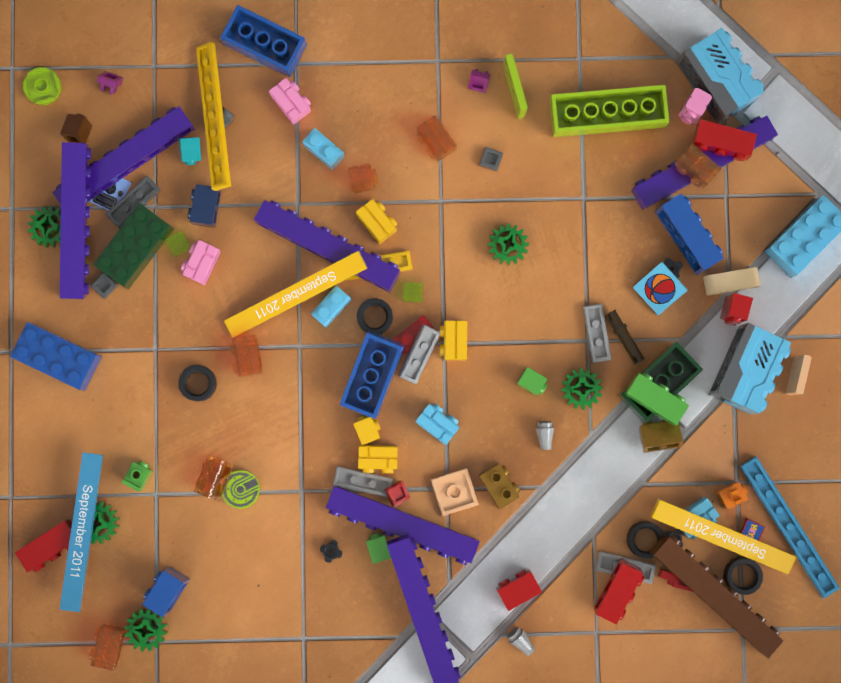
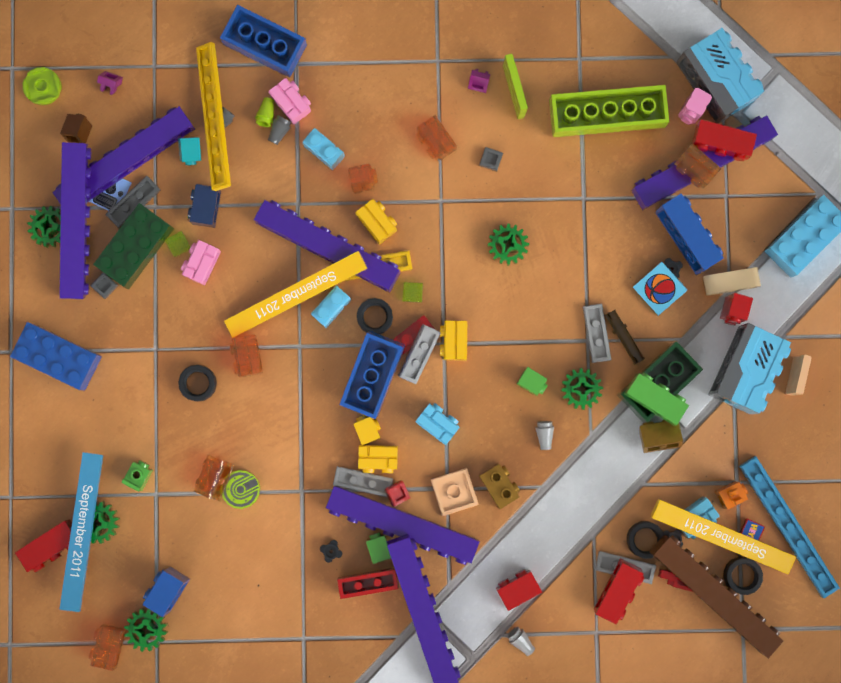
(265, 114): none -> lime cone
(279, 129): none -> dark grey cone
(367, 583): none -> red brick

